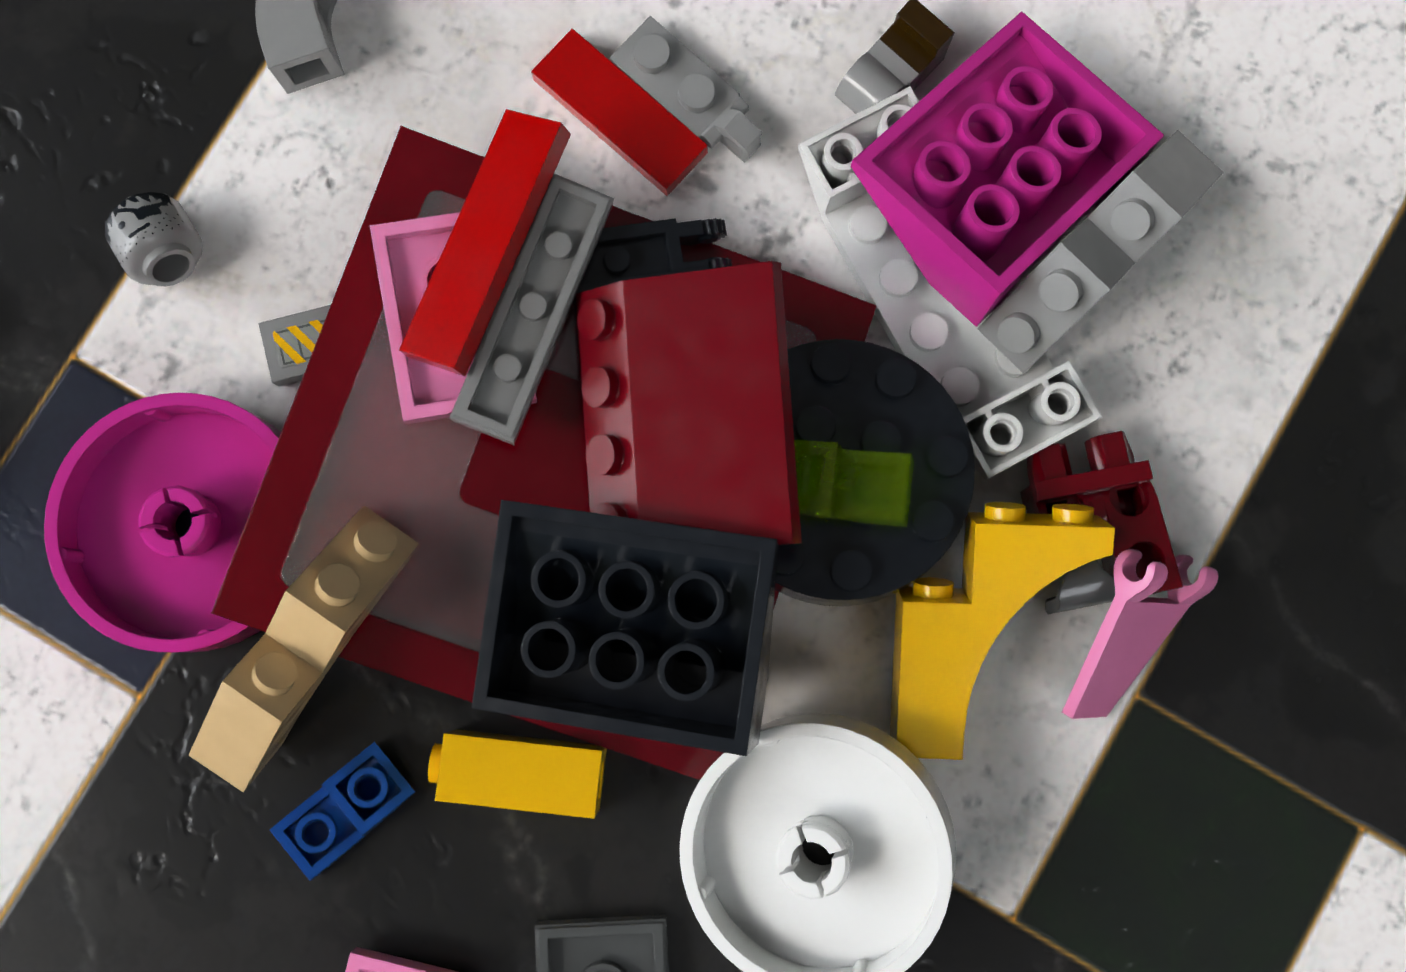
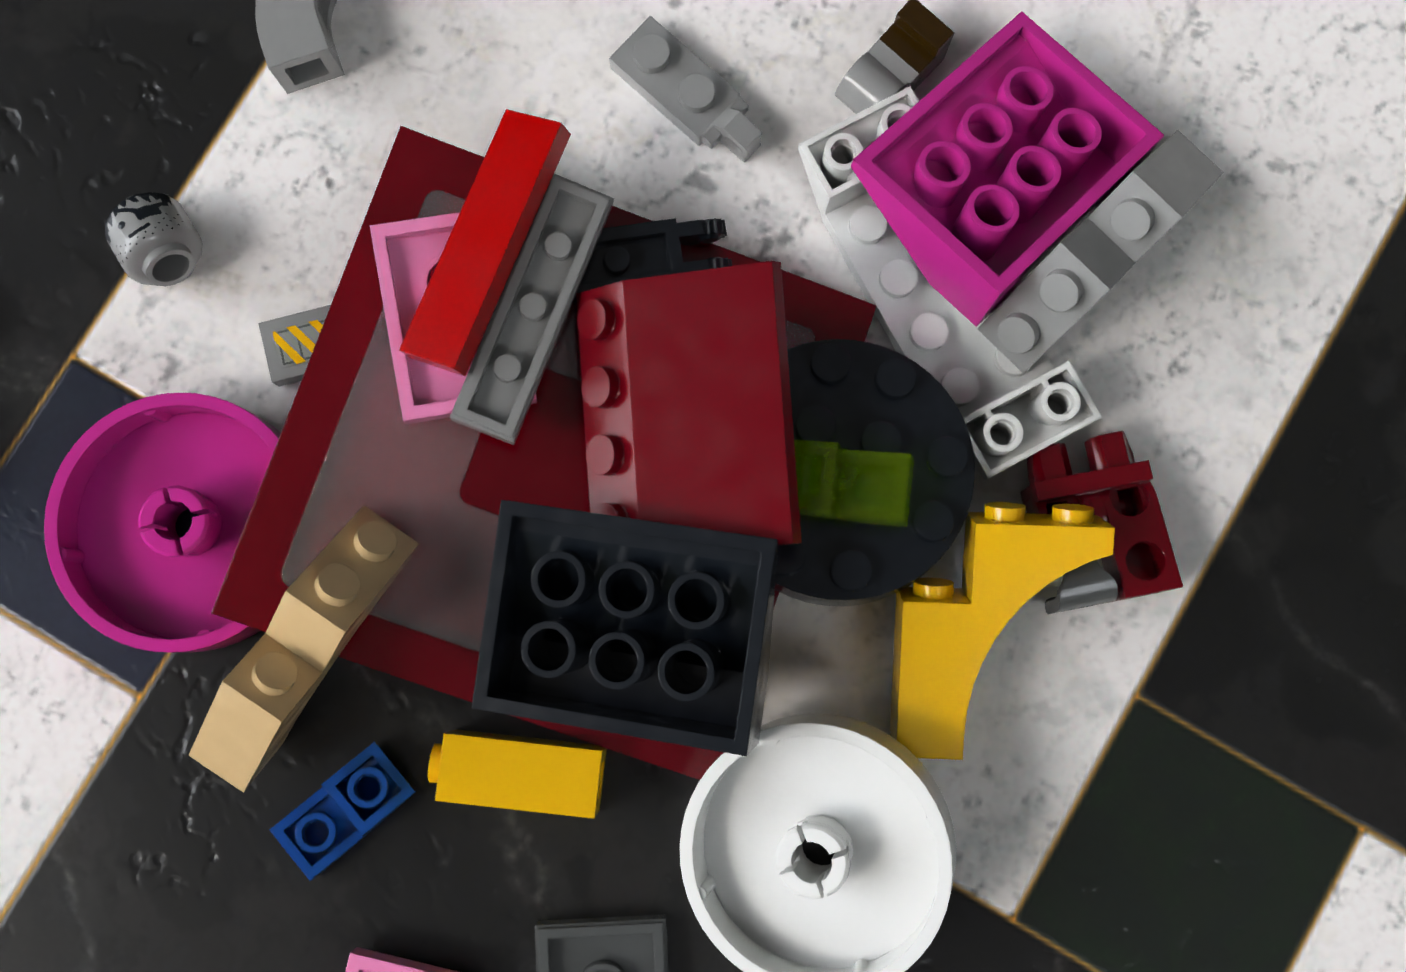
(619, 112): red tile -> none
(1132, 631): bright pink flag -> none

